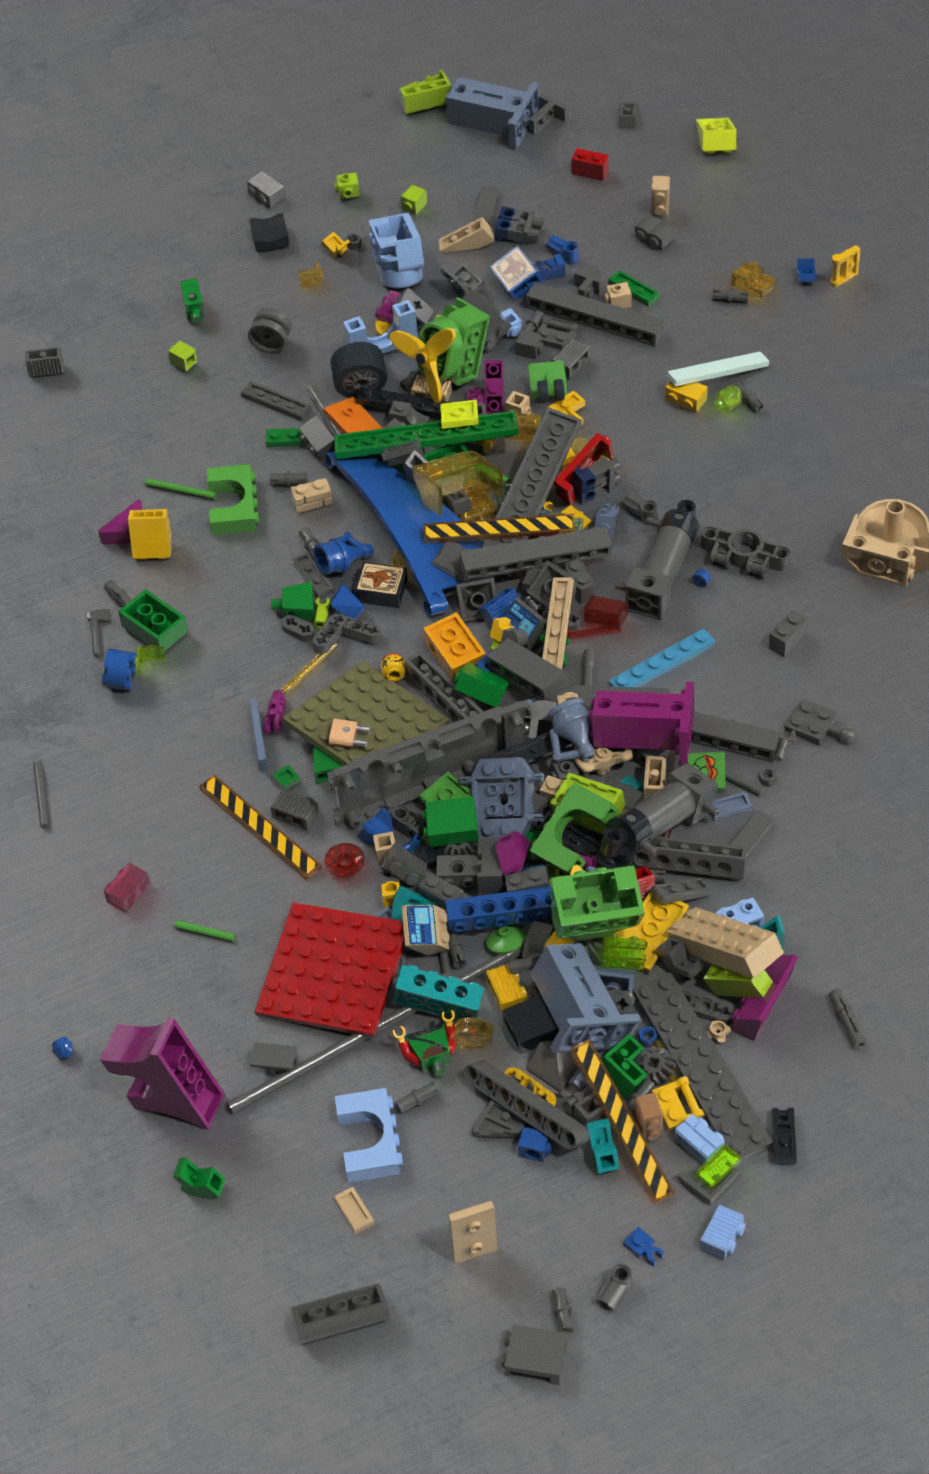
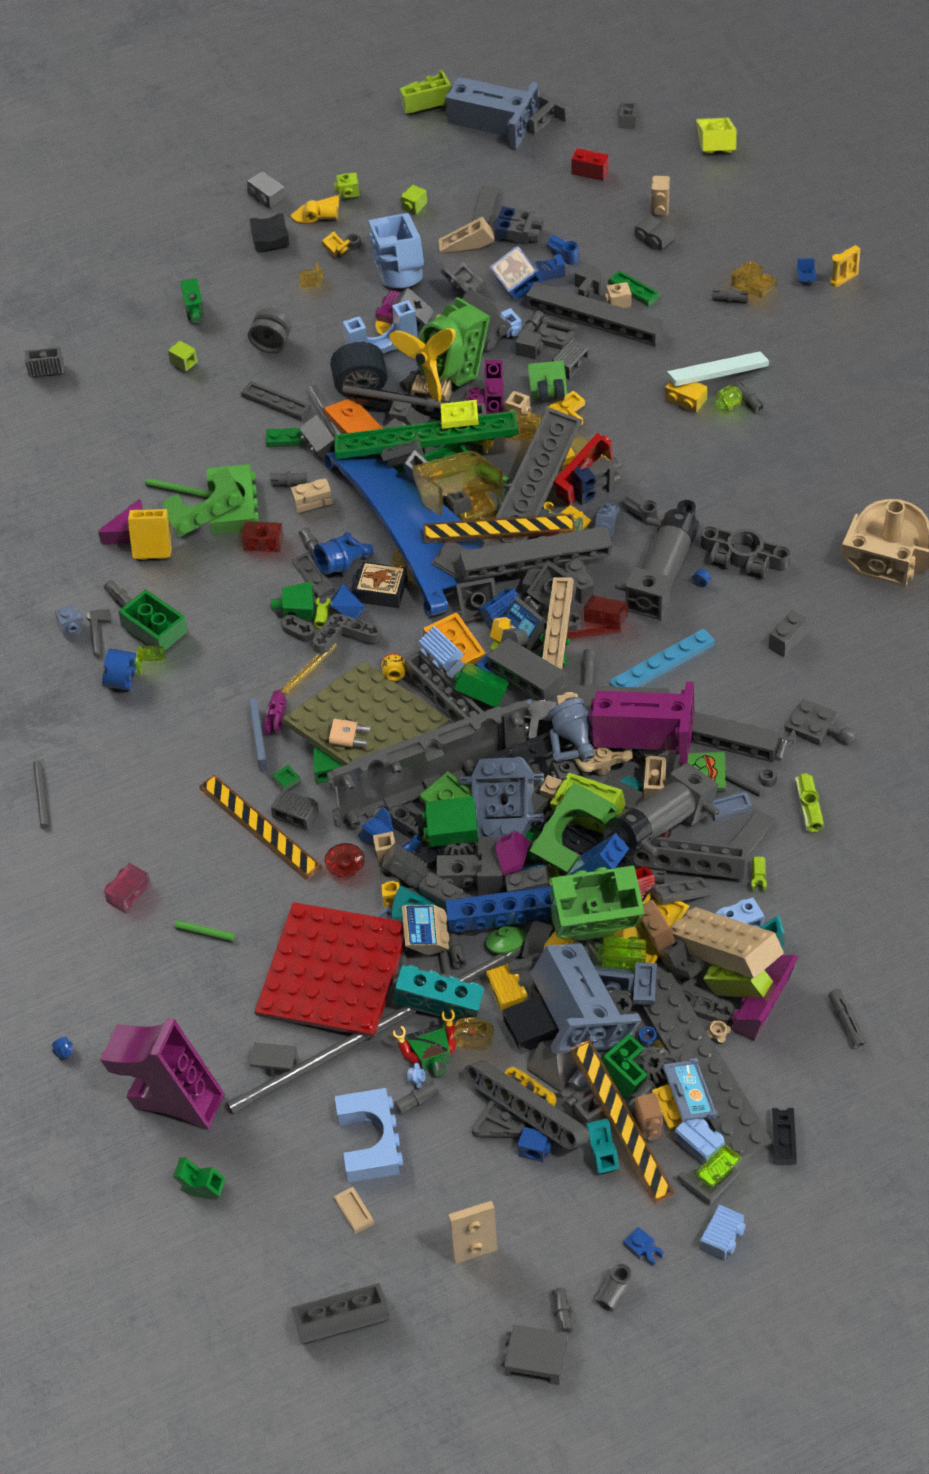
(69, 621): none -> sand blue brick
(223, 499): none -> bright green arch
(262, 536): none -> clear red brick
(317, 210): none -> yellow panel
(416, 1075): none -> light blue plate
(430, 403): none -> dark grey bar
(440, 648): none -> light blue brick
(451, 673): none -> sand blue tile
(605, 854): none -> blue brick
(645, 983): none -> sand blue plate
(656, 926): none -> medium nougat brick
(687, 1080): none -> door
(758, 868): none -> lime bar
(809, 803): none -> lime piece

